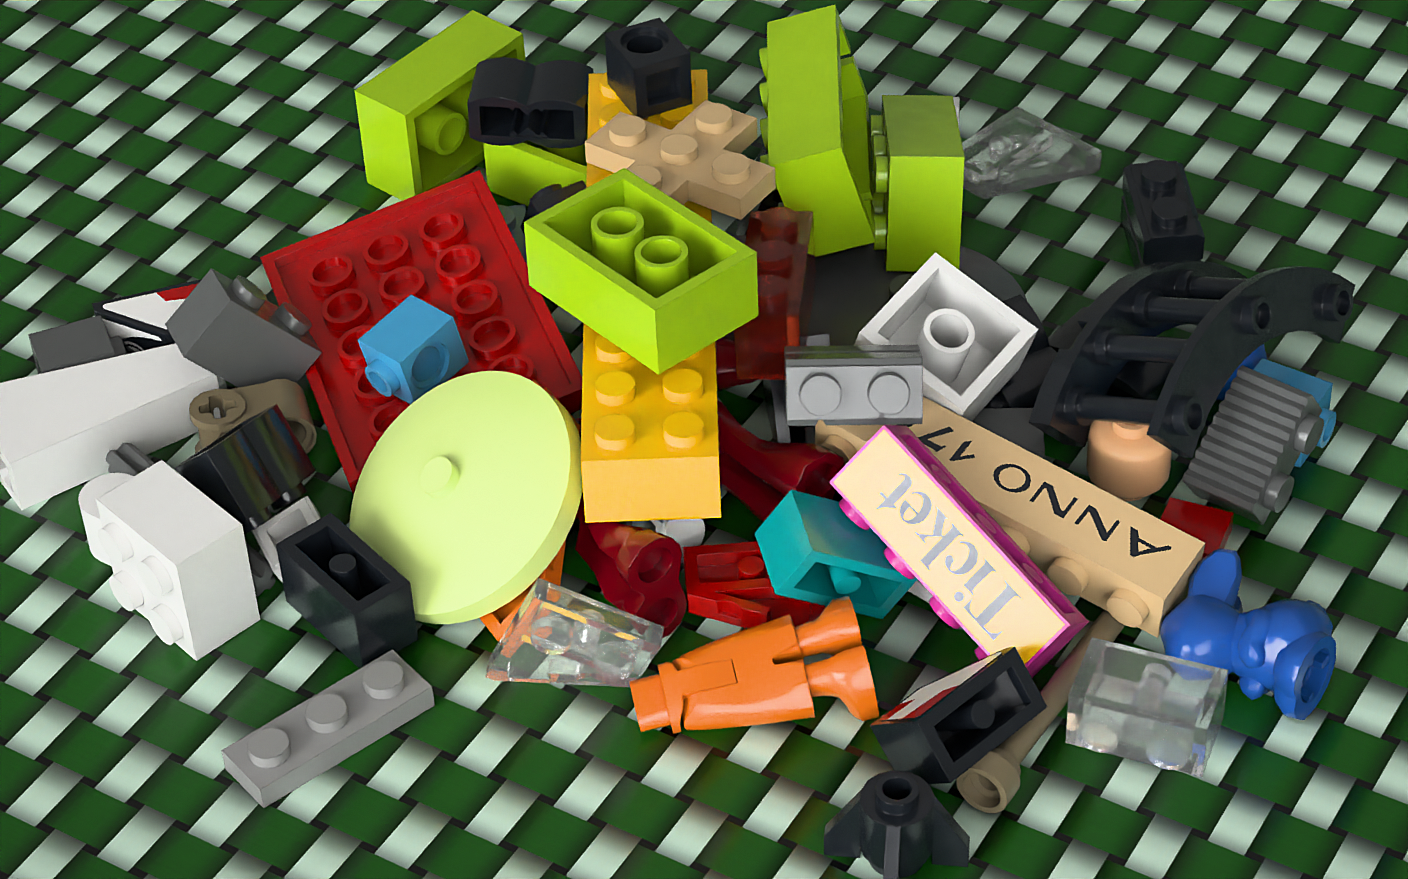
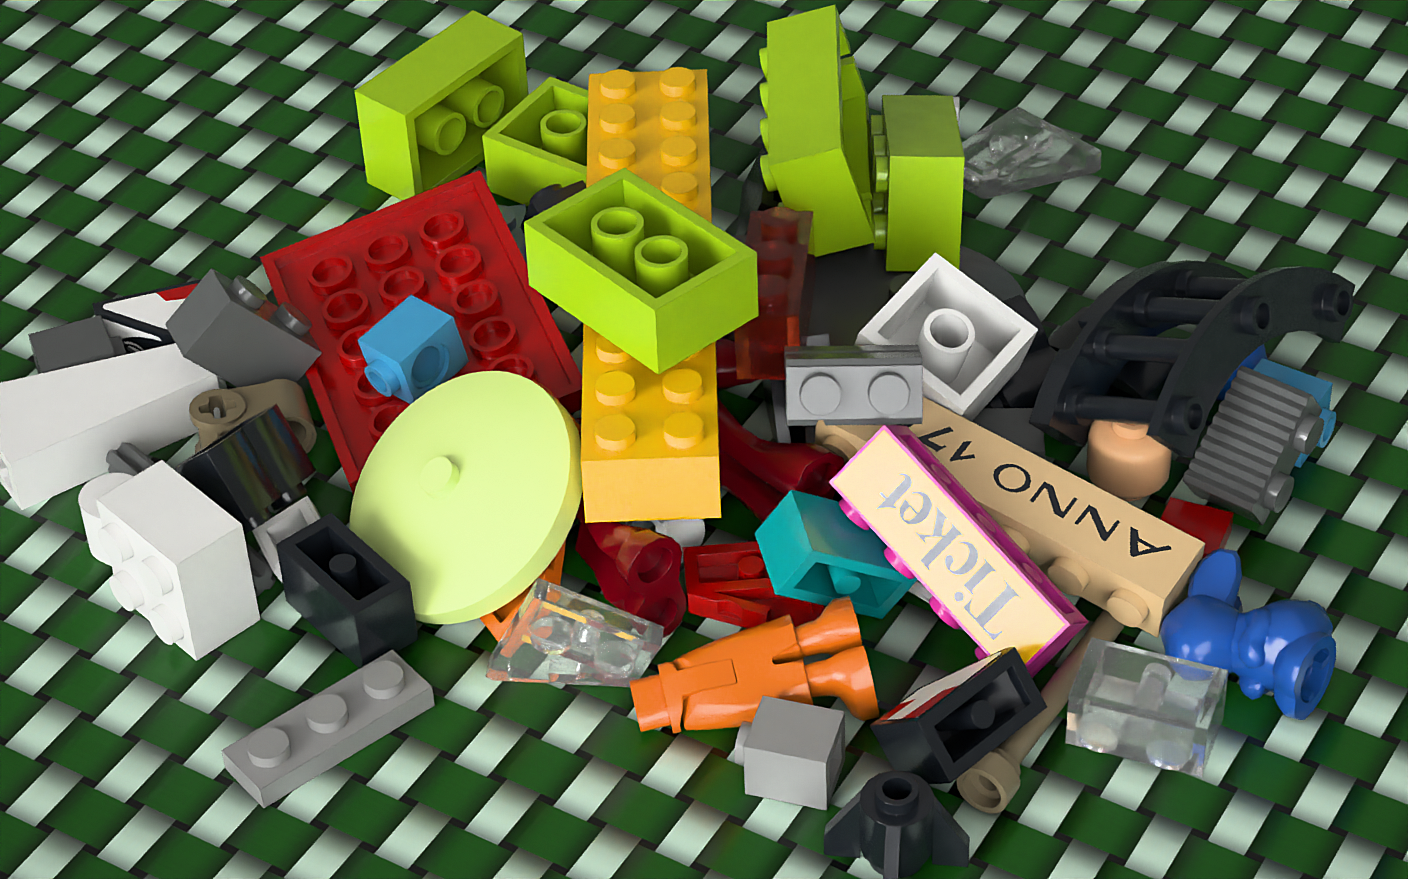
(529, 102): black brick -> none
(648, 68): black brick -> none
(692, 161): tan plate -> none
(792, 752): none -> light grey brick
(1160, 214): black brick -> none

